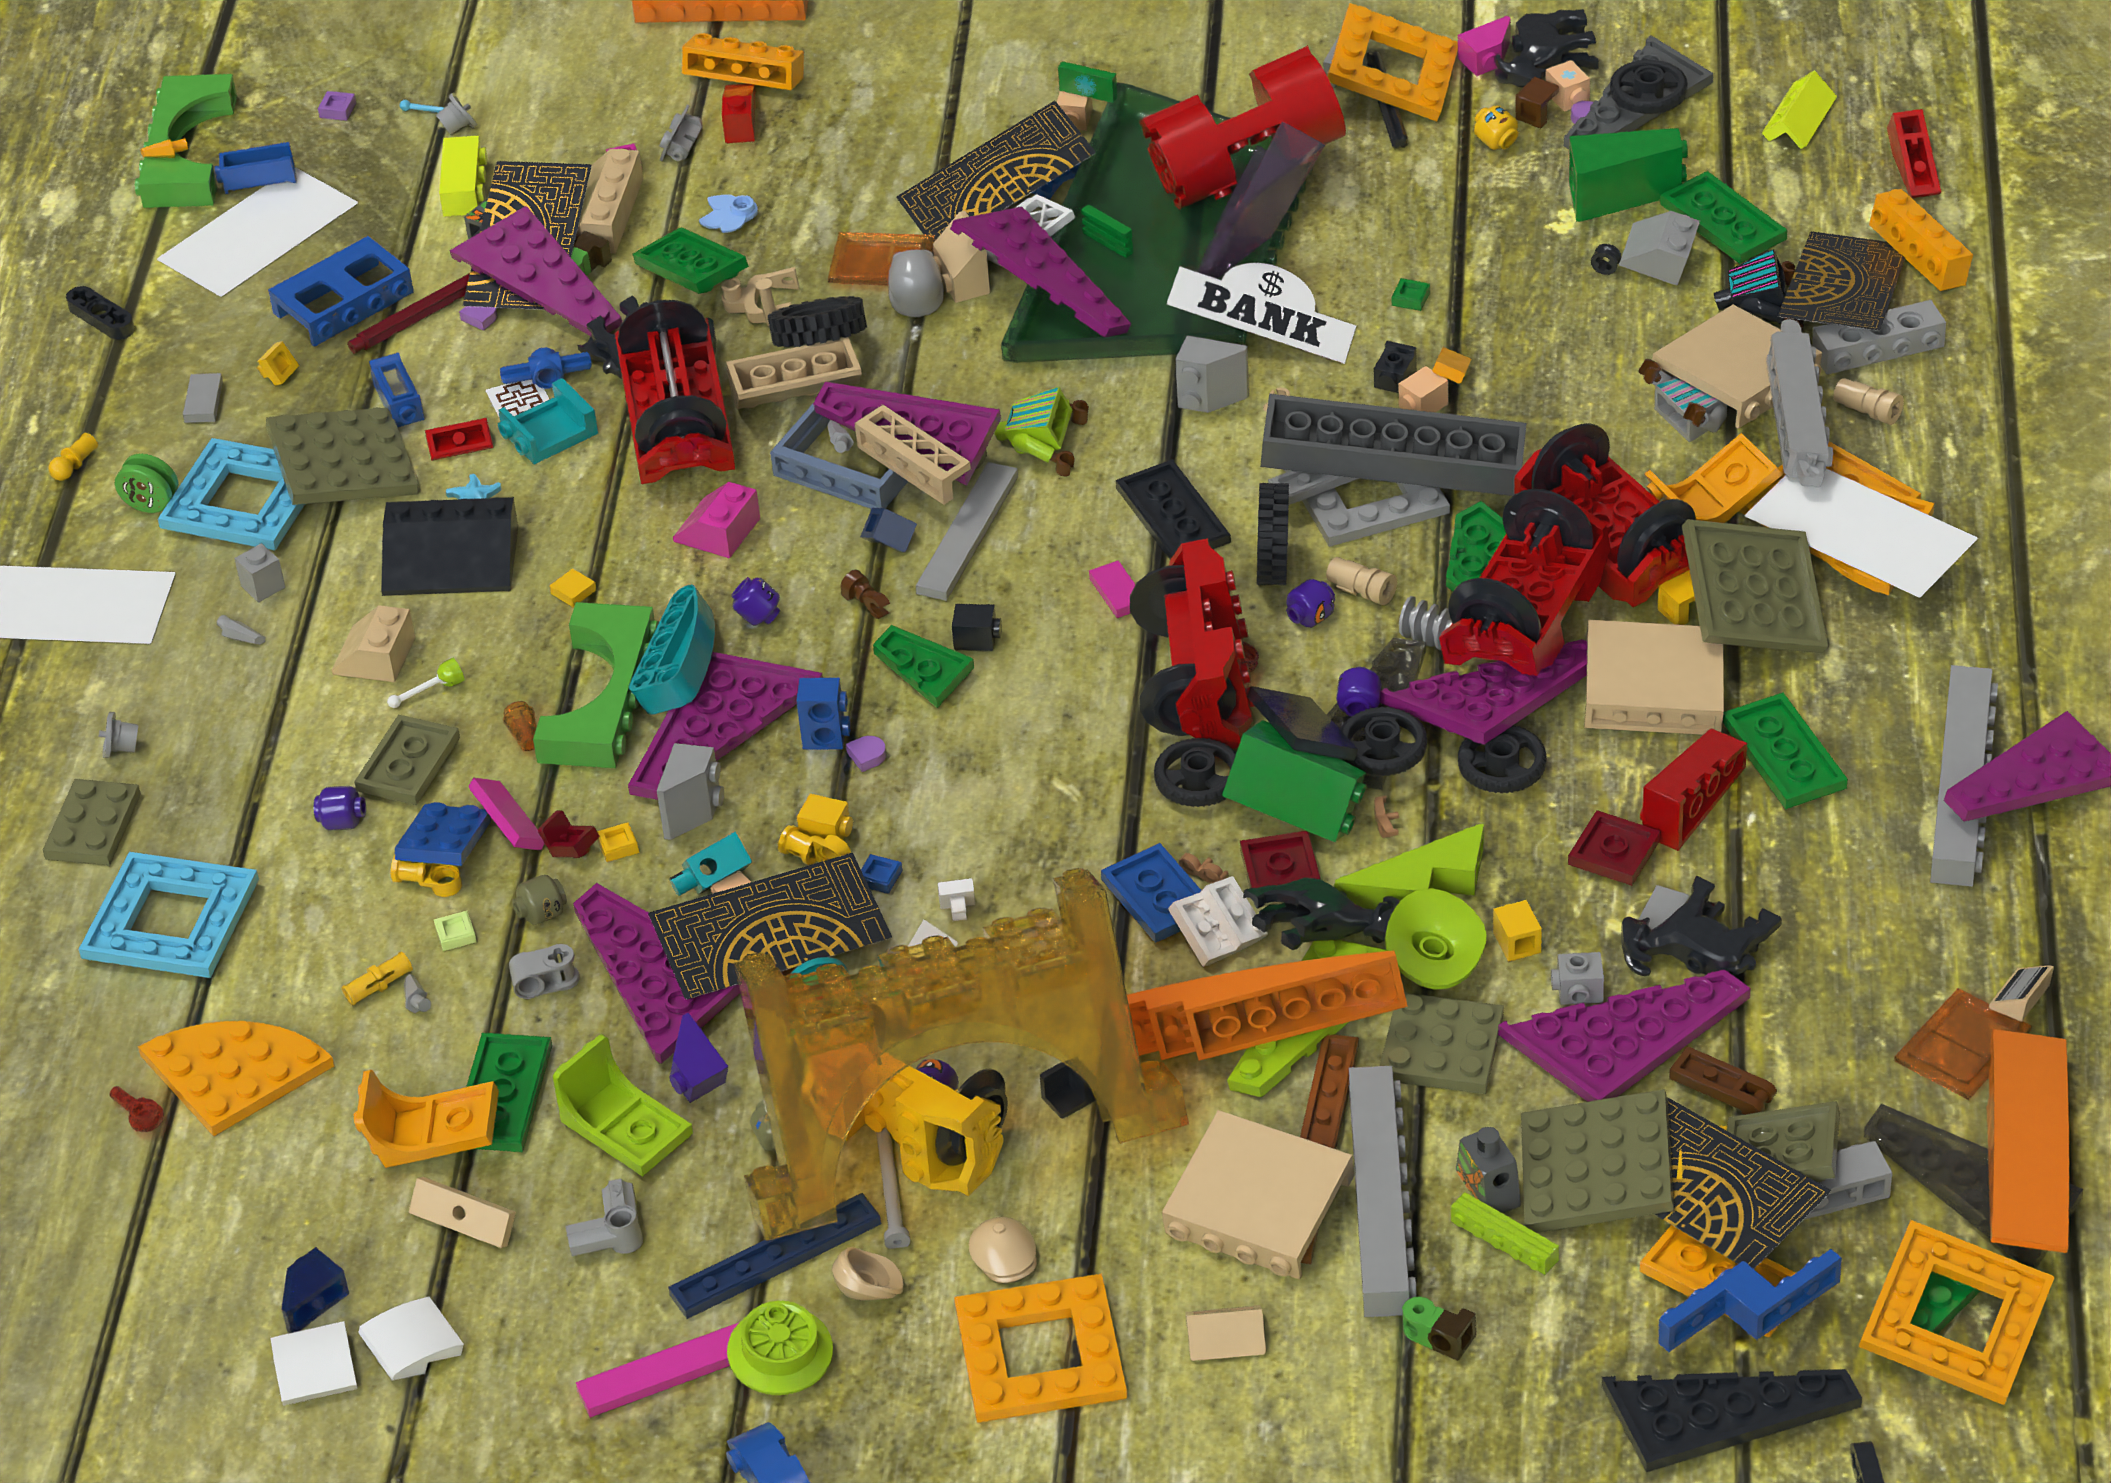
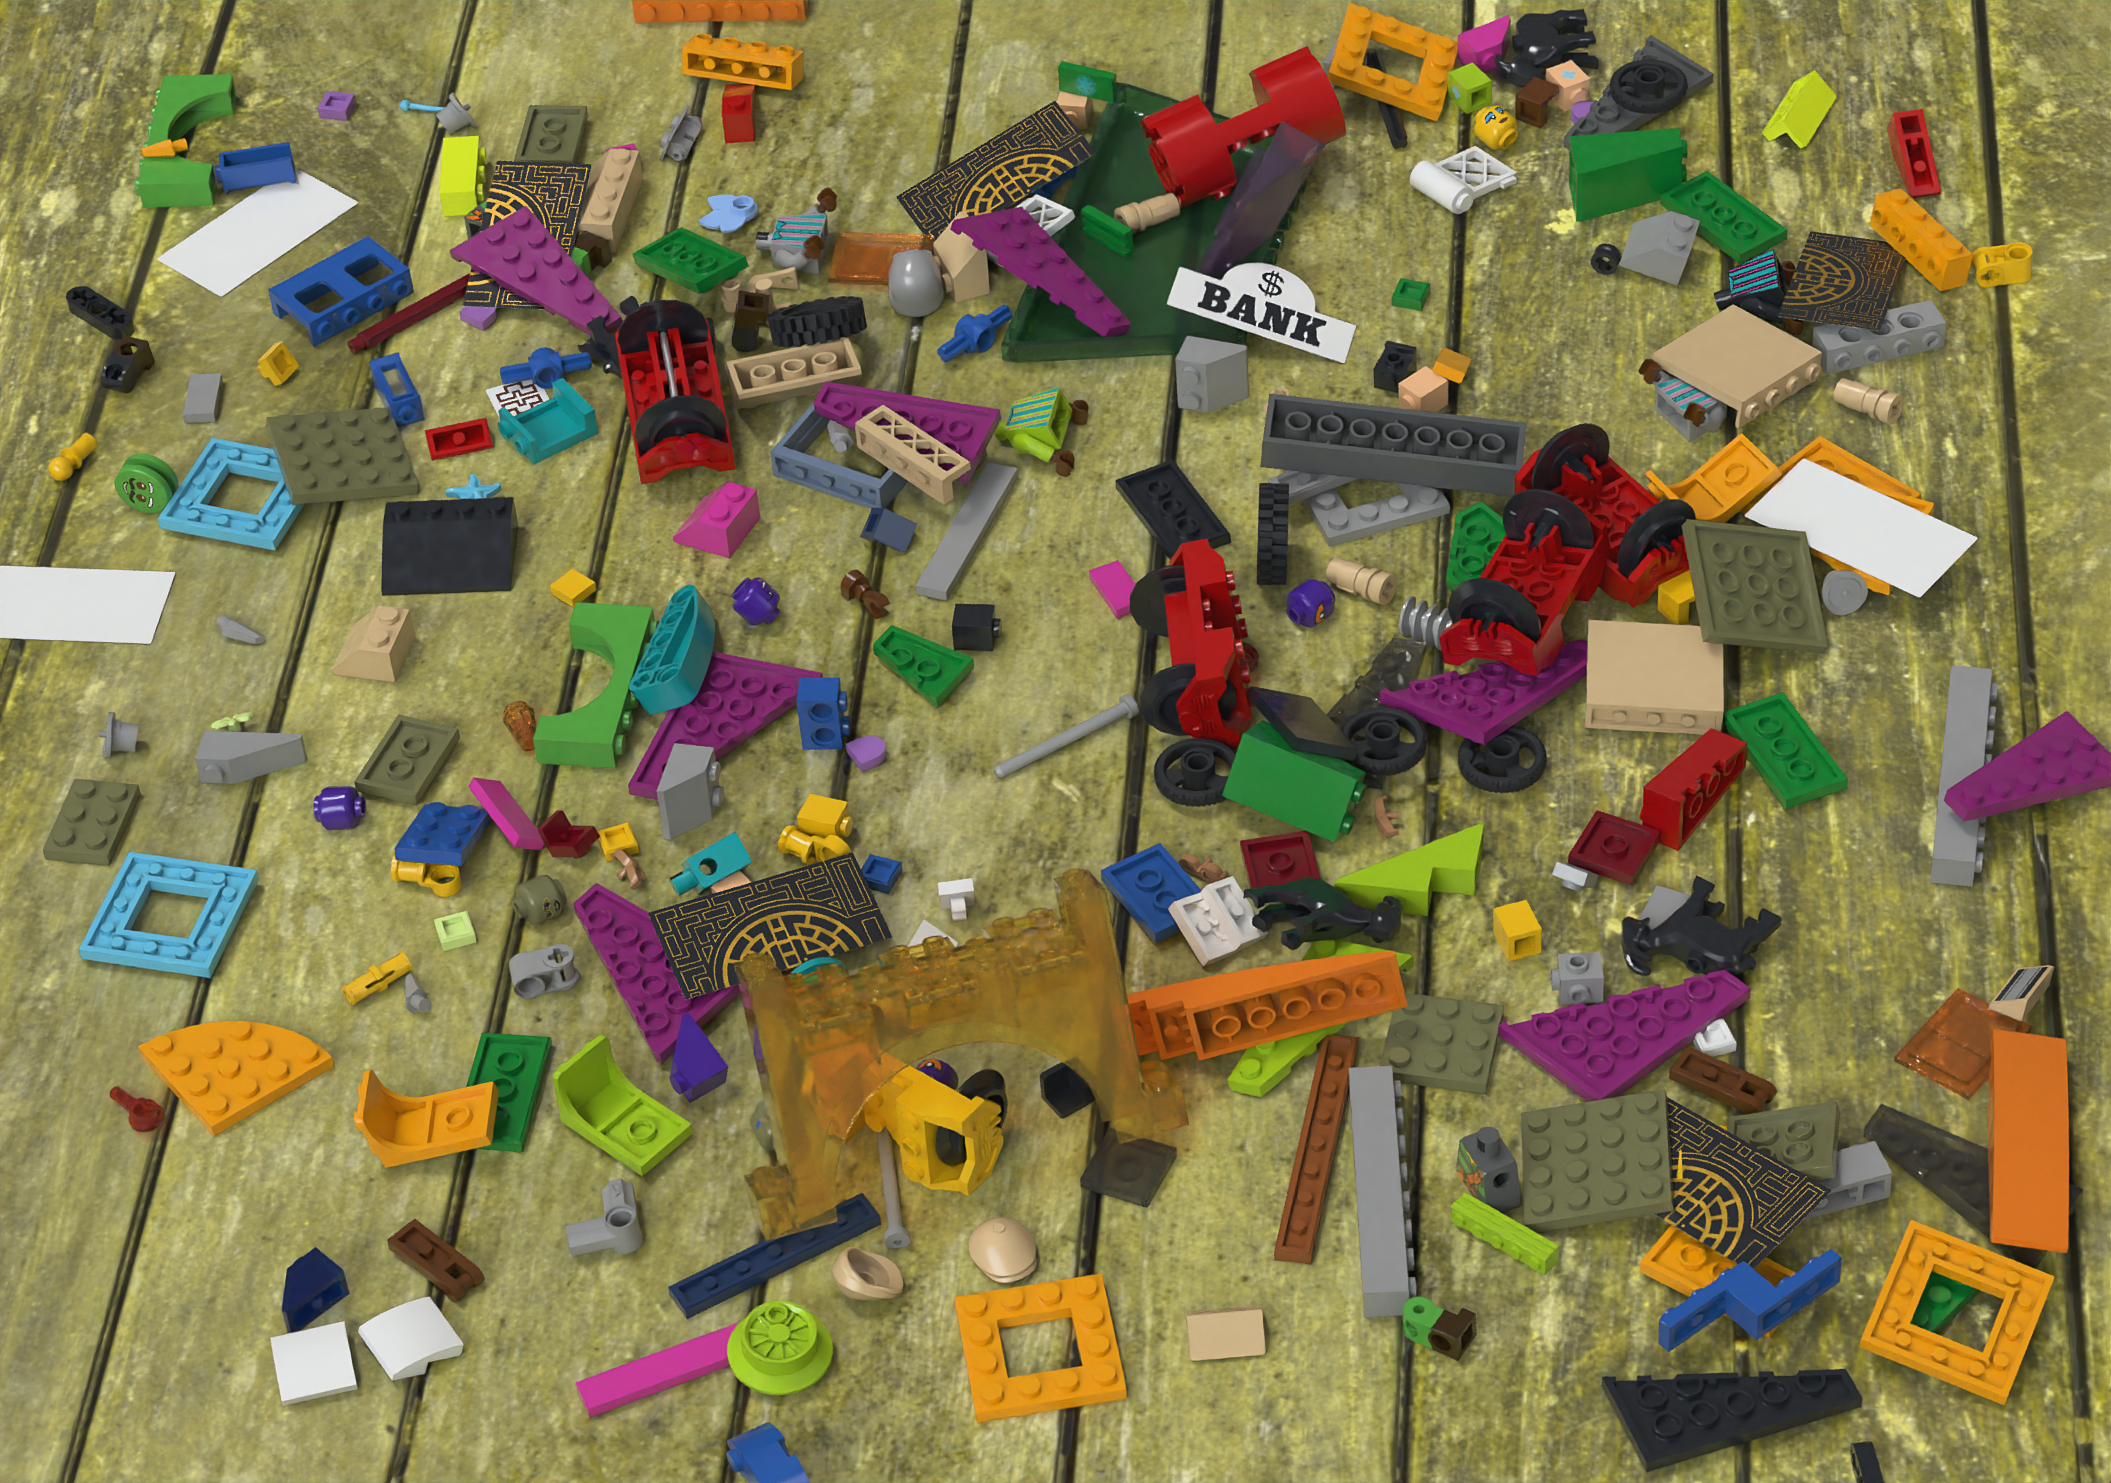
(125, 366): none -> leg
(232, 723): none -> yellowish green plant
(246, 755): none -> light grey slope
(259, 572): light grey brick -> none
(435, 1259): none -> reddish brown plate
(446, 1205): tan tile -> none
(448, 674): hinge -> none
(552, 134): none -> olive plate
(631, 868): none -> medium nougat piece
(749, 310): none -> dark brown leg
(802, 238): none -> torso
(975, 333): none -> blue axle
(1126, 706): none -> light grey bar
(1128, 1169): none -> clear smoke tile
(1148, 212): none -> tan axle
(1256, 1193): tan panel -> none
(1358, 690): dark purple head -> none
(1435, 938): lime hat -> none
(1452, 188): none -> white piece
(1469, 88): none -> lime brick
(1574, 877): none -> plate
(1716, 1039): none -> white tile
(1798, 405): light grey hinge -> none
(1843, 592): none -> light grey piece
(2005, 265): none -> yellow piece

